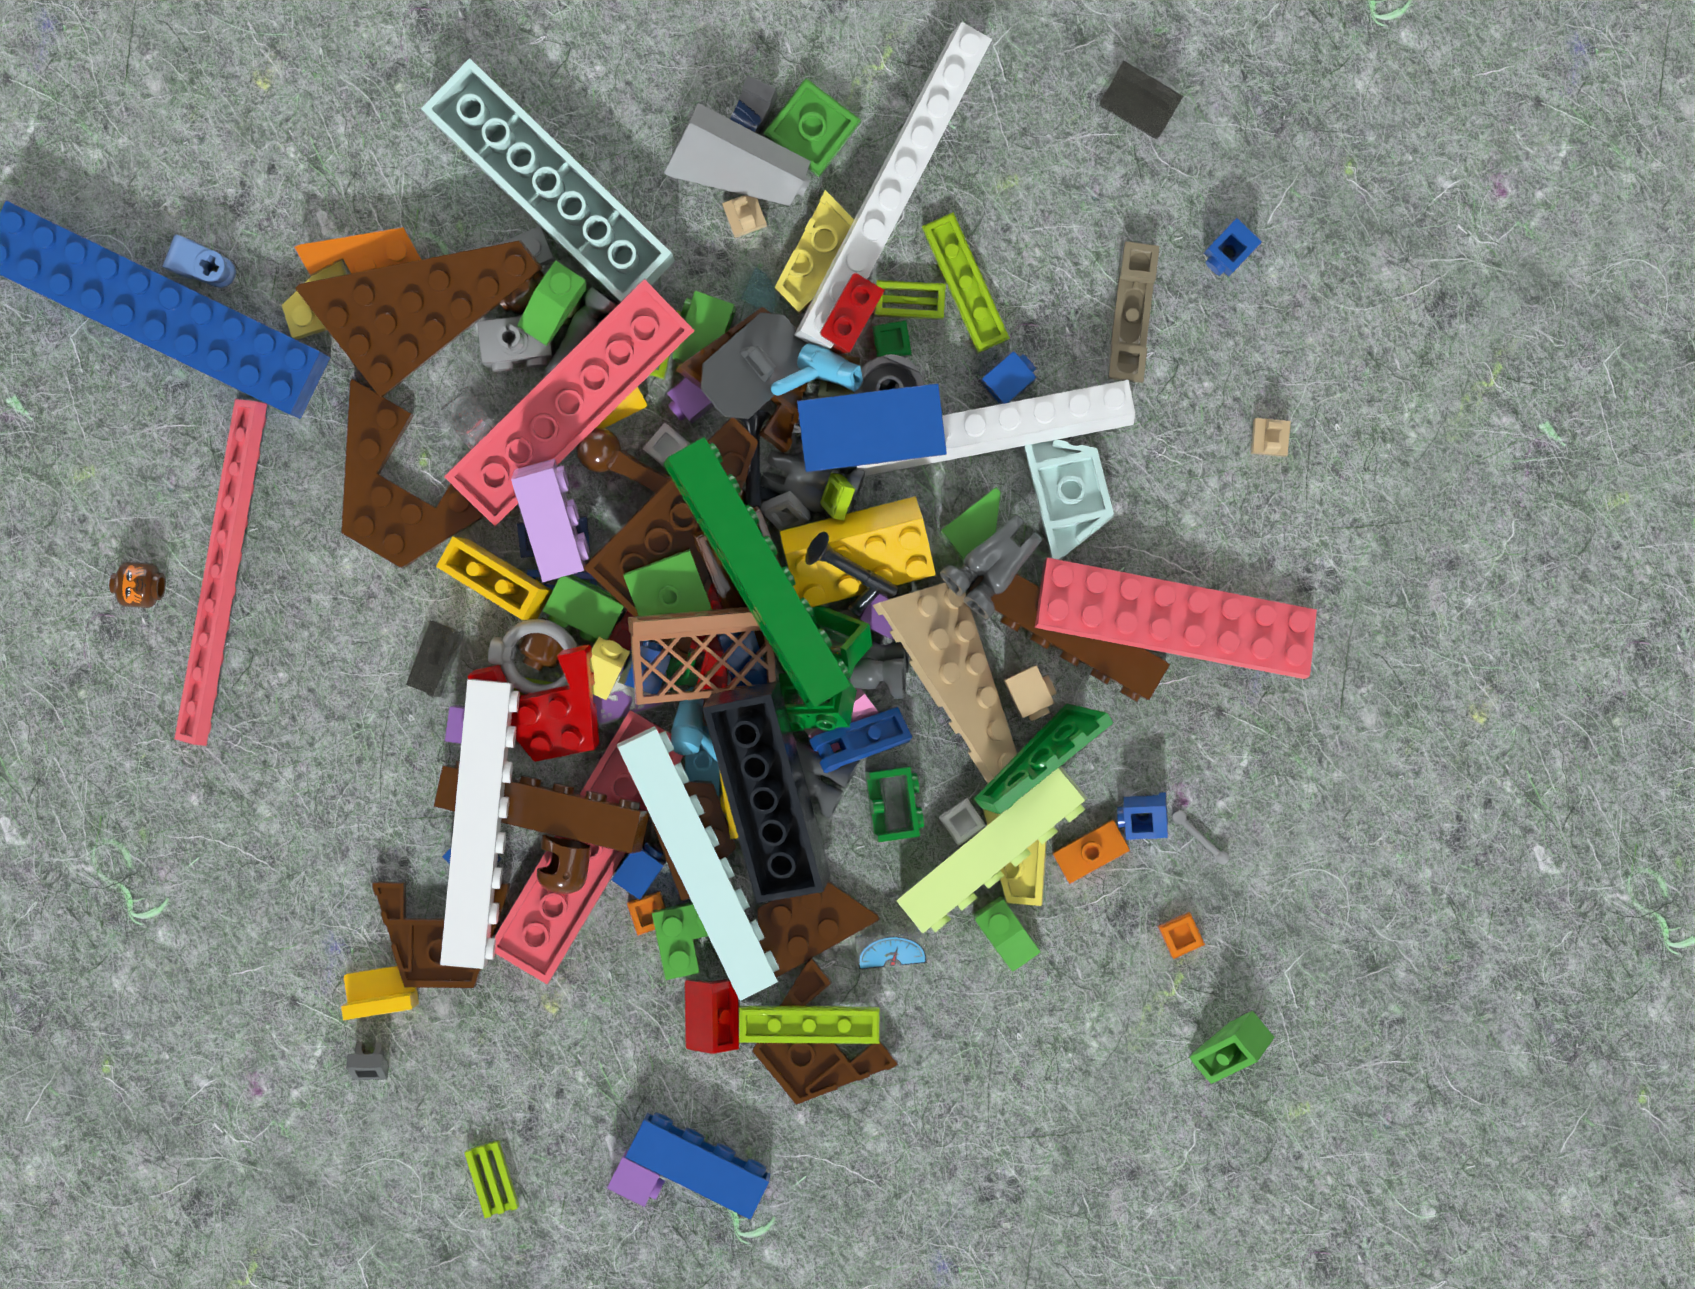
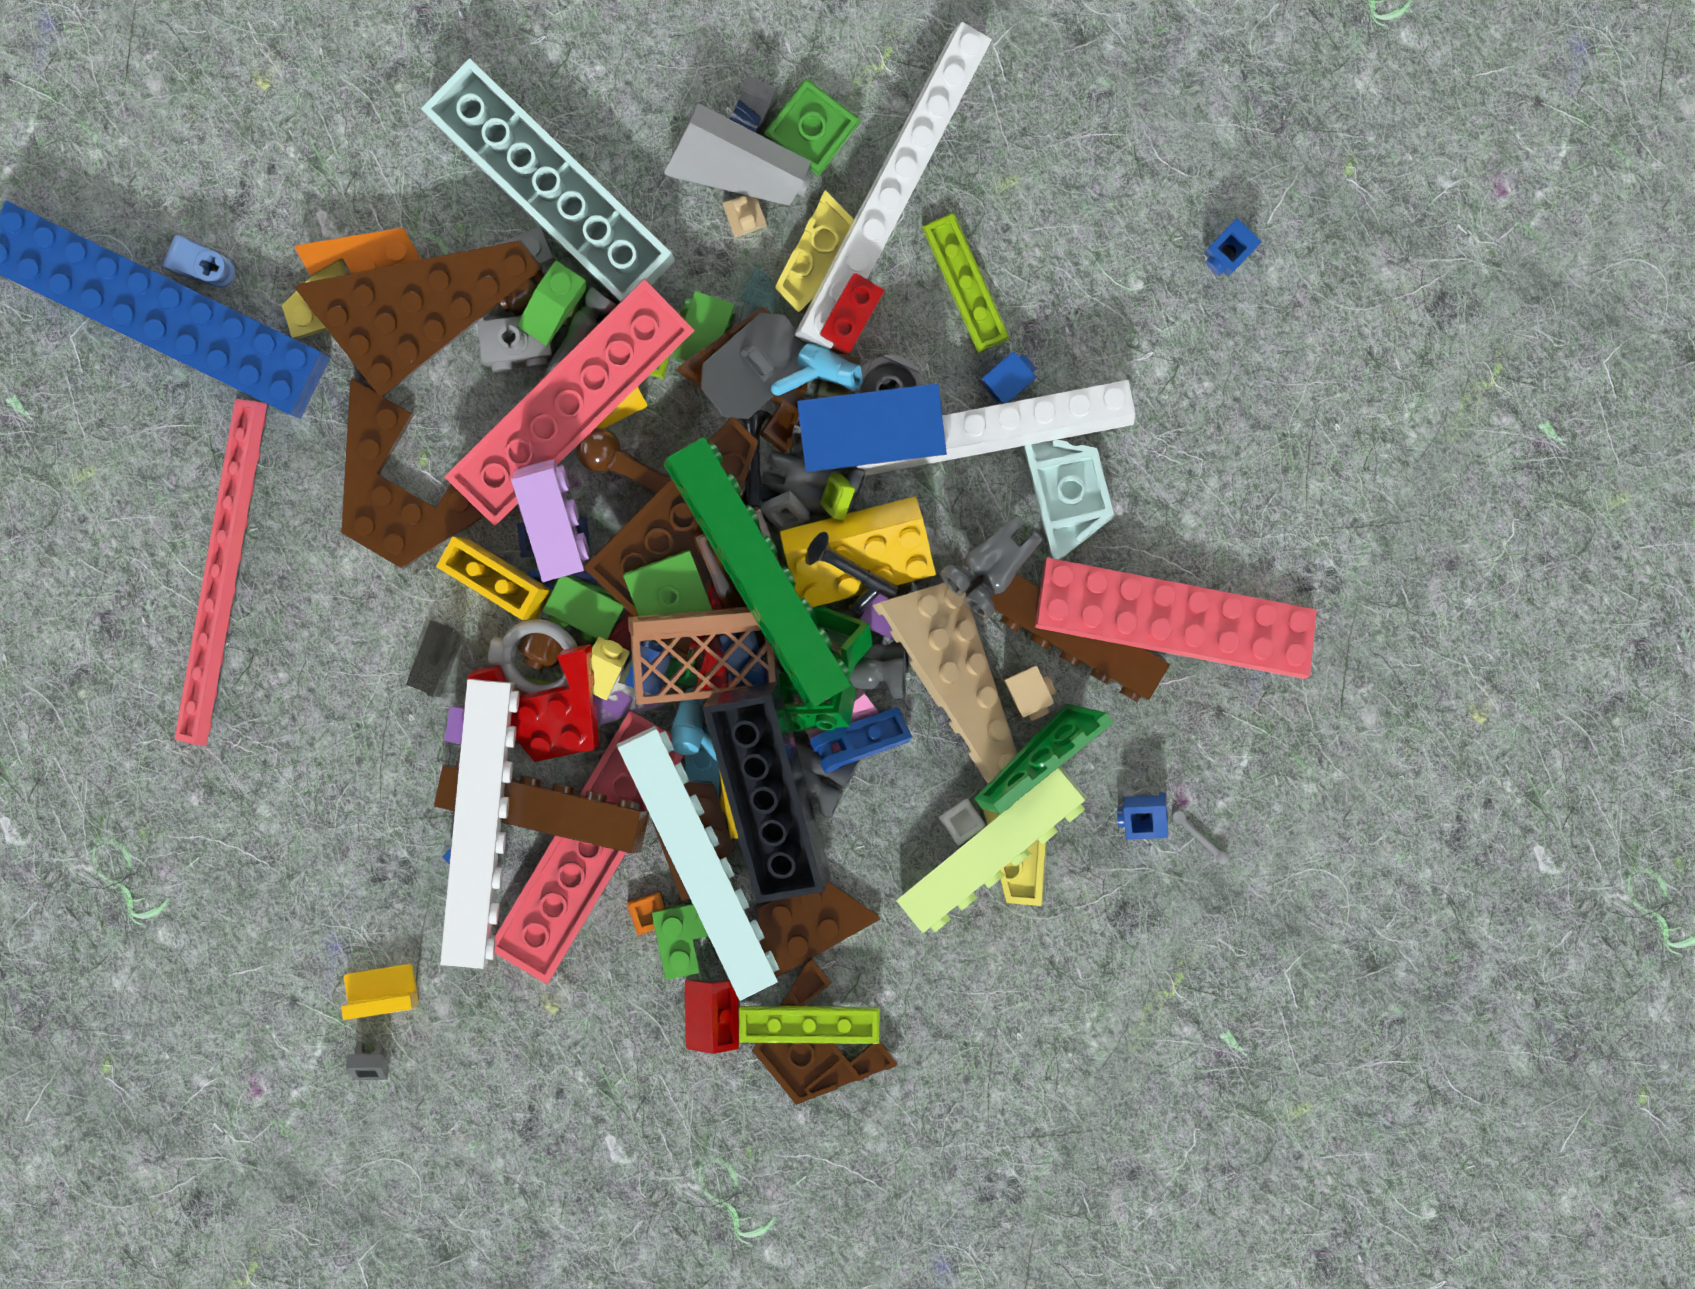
(137, 584): reddish brown head -> none
(419, 941): reddish brown wing -> none
(468, 417): clear slope -> none
(478, 1181): lime tile -> none
(567, 867): reddish brown helmet -> none
(635, 1182): medium lavender brick -> none
(640, 870): blue brick -> none
(665, 443): white tile -> none
(688, 401): medium lavender brick -> none
(699, 1165): blue brick -> none
(890, 949): slope -> none
(892, 339): green tile -> none
(893, 803): green window -> none
(911, 313): lime tile -> none
(974, 524): bright green slope -> none
(1006, 933): bright green slope -> none
(1090, 851): orange plate -> none
(1132, 312): dark tan slope -> none
(1140, 100): clear smoke panel -> none
(1181, 935): orange tile -> none
(1233, 1047): bright green slope -> none
(1270, 437): tan tile -> none

